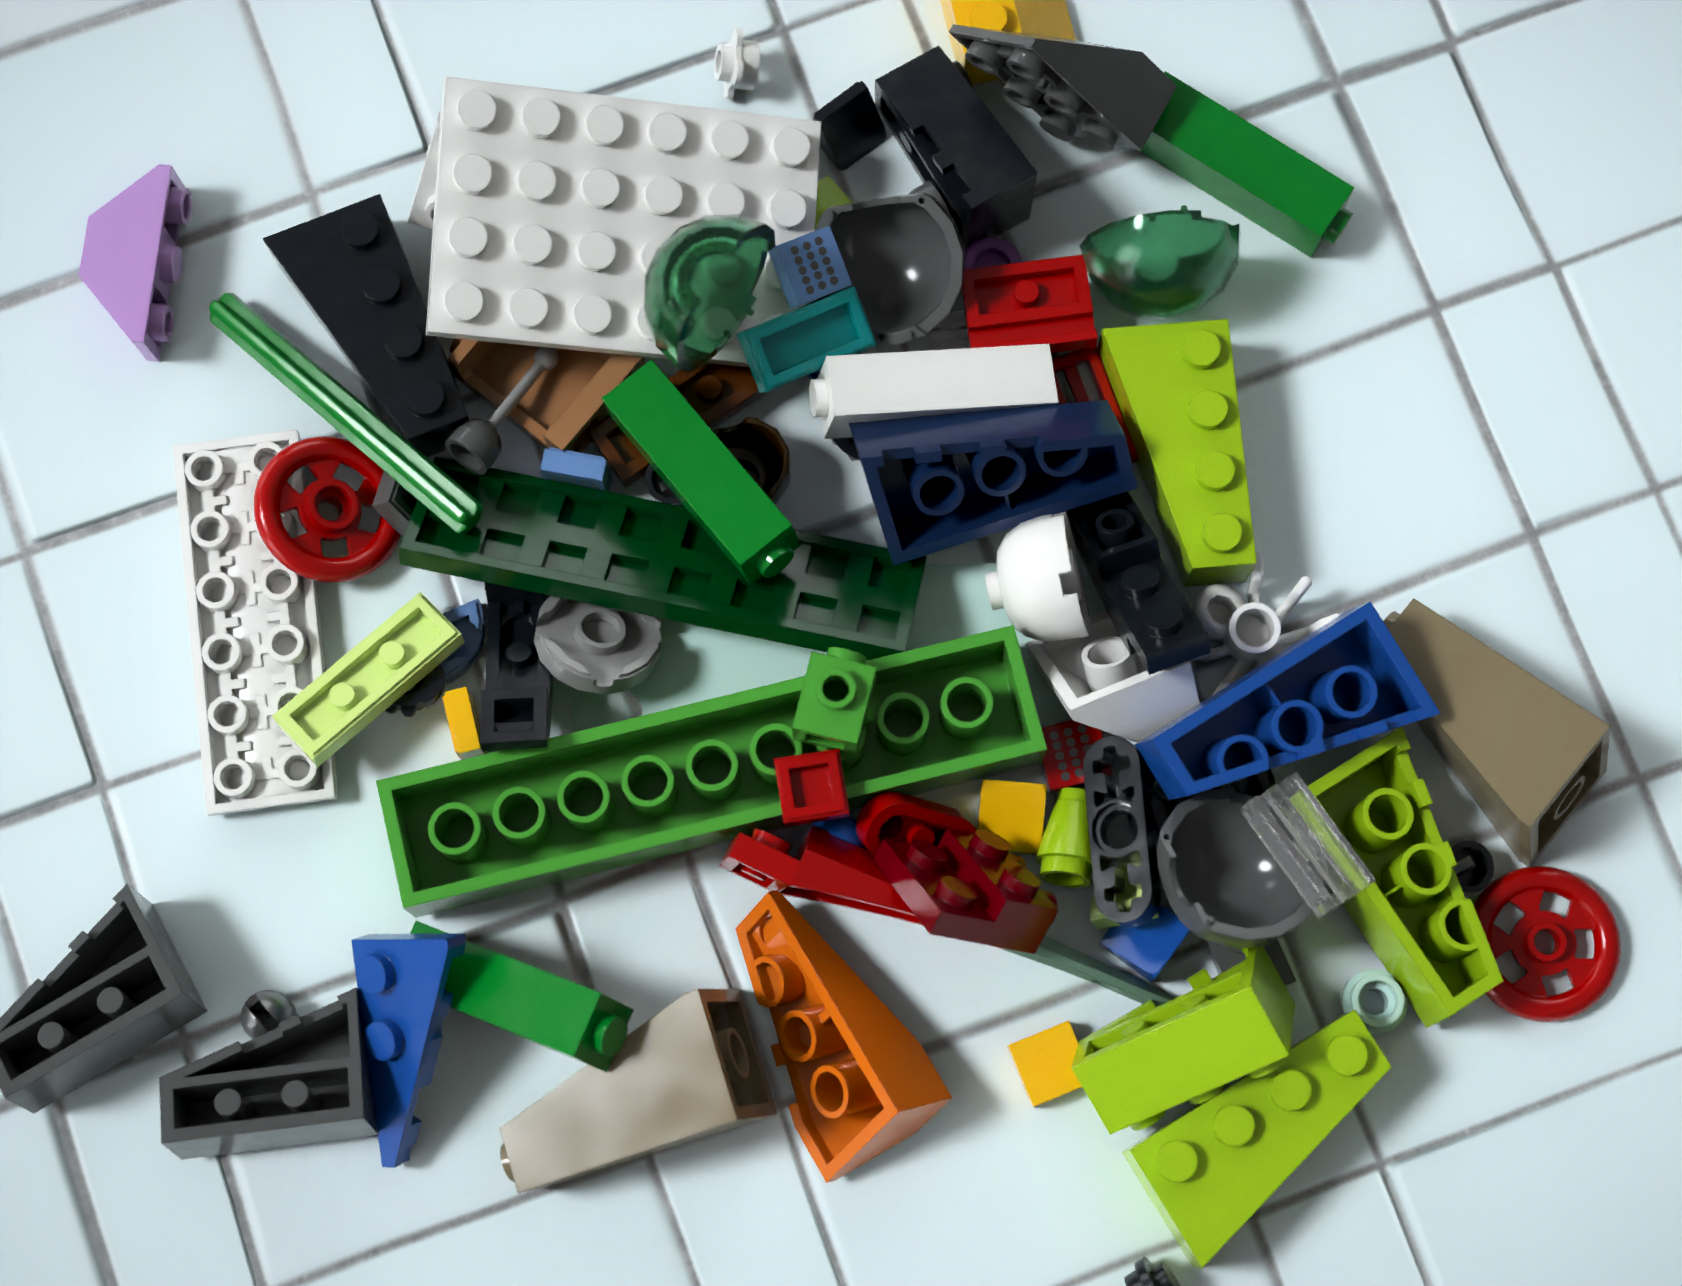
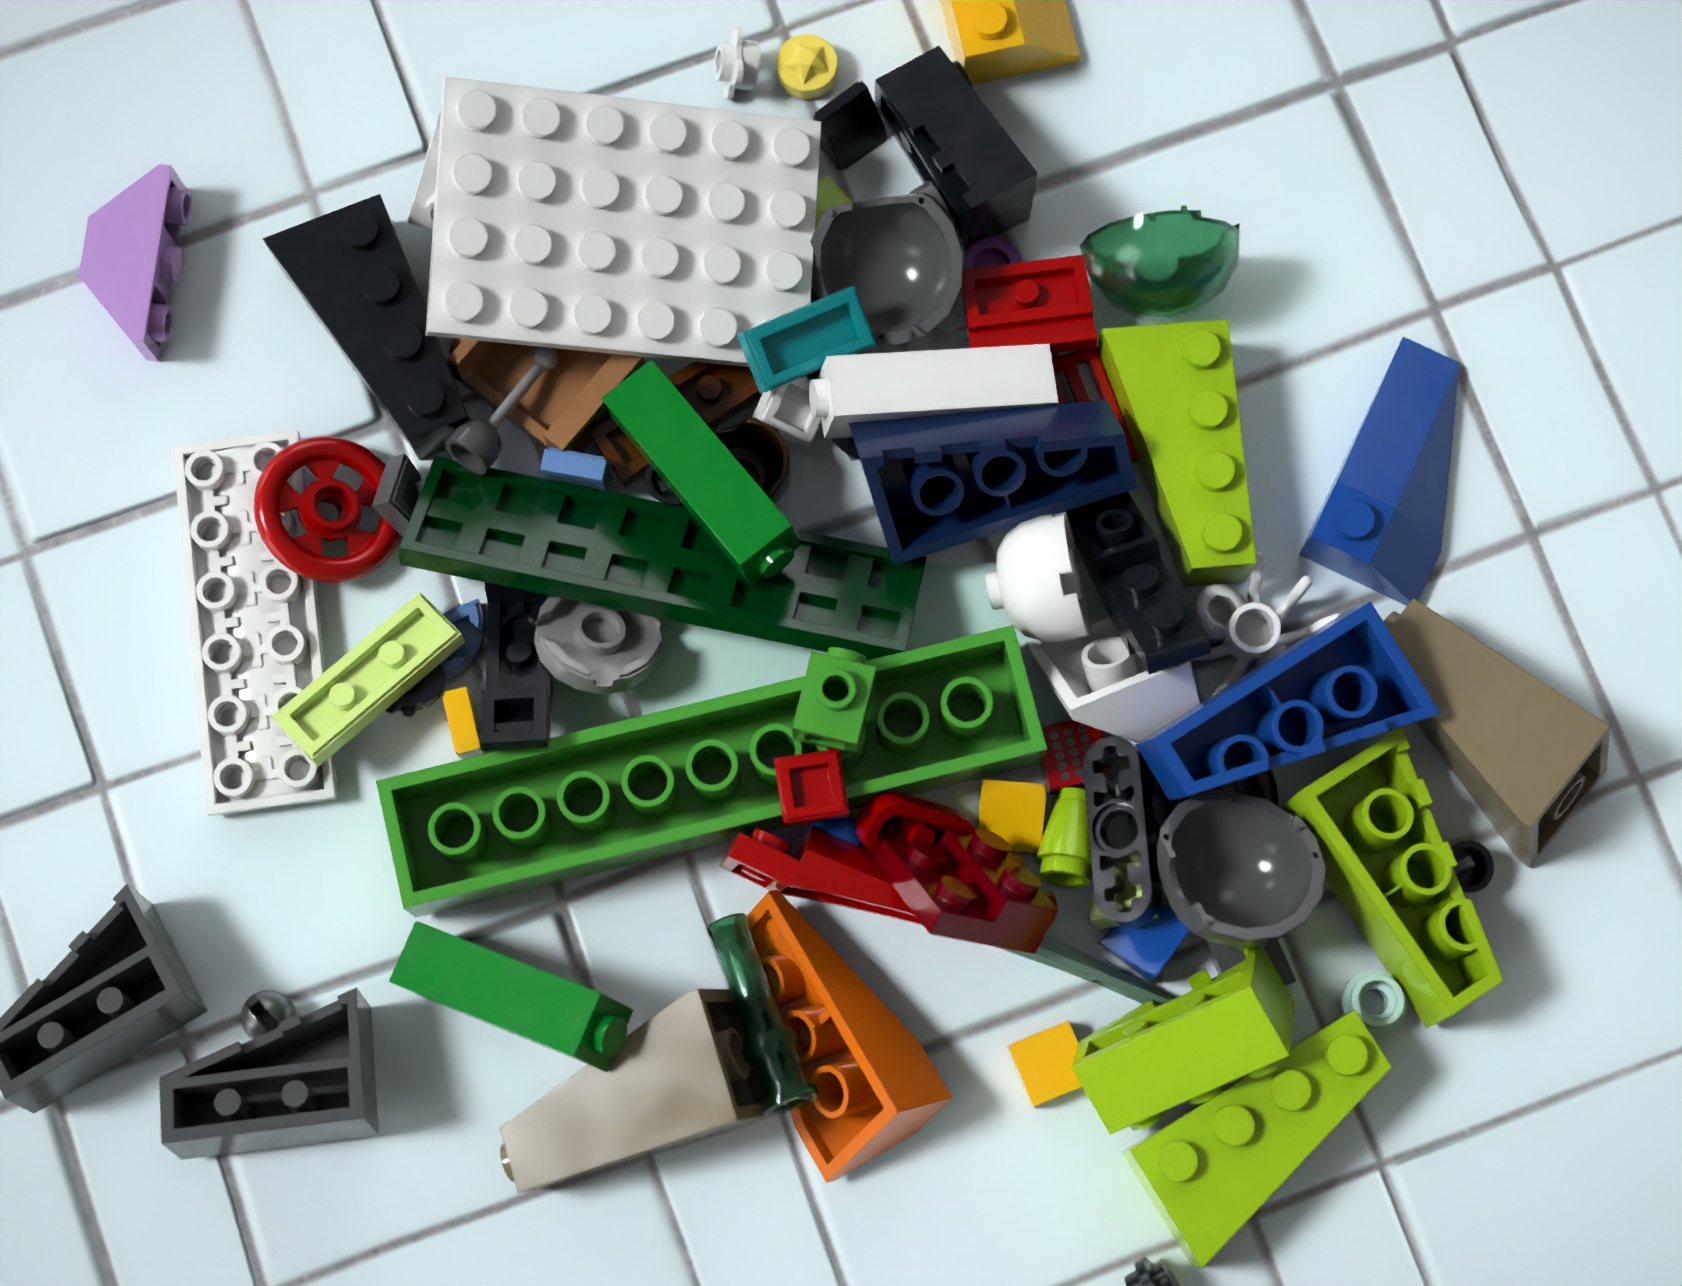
(346, 413): green axle -> none
(402, 1019): blue wing -> none
(704, 285): clear green cylinder -> none
(768, 1043): none -> clear green pin
(790, 412): none -> white tile
(806, 66): none -> light yellow tile
(810, 267): medium blue tile -> none
(1074, 85): dark grey slope -> none
(1249, 170): green brick -> none
(1315, 841): clear tile -> none
(1391, 491): none -> blue wedge
(1585, 911): red plate -> none

